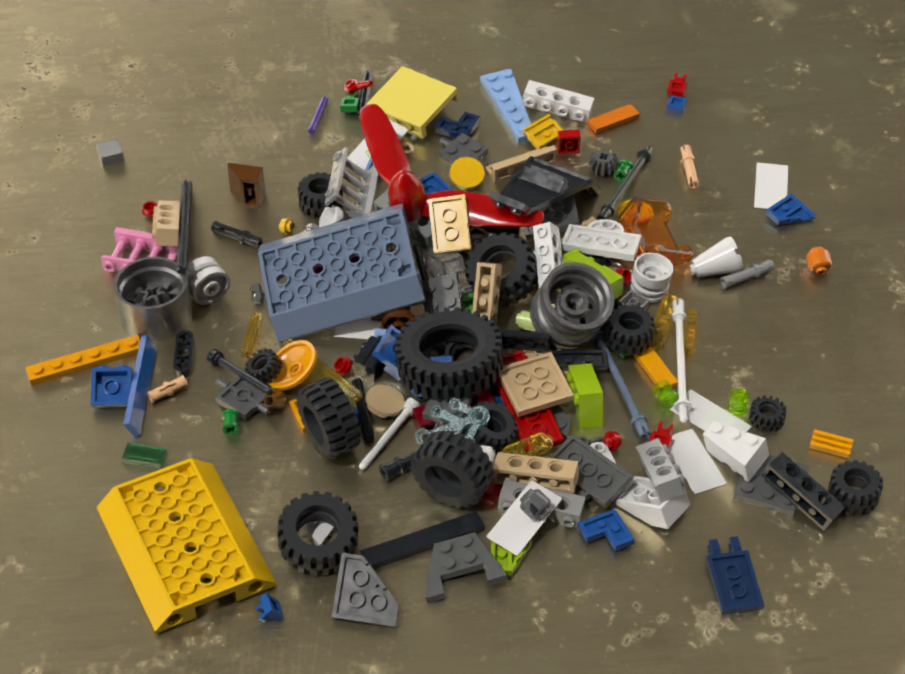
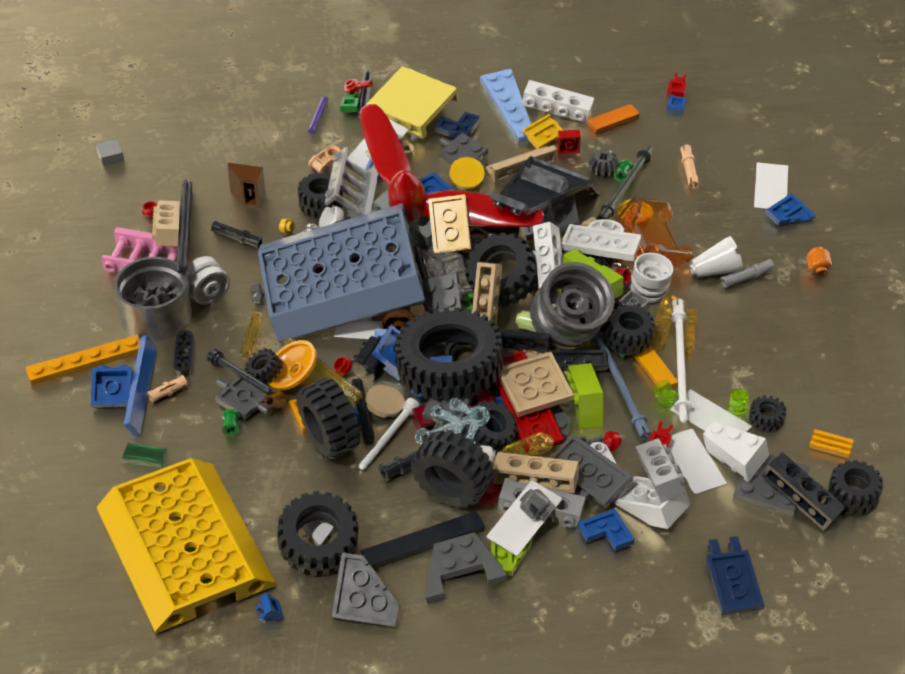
(325, 160): none -> light nougat piece

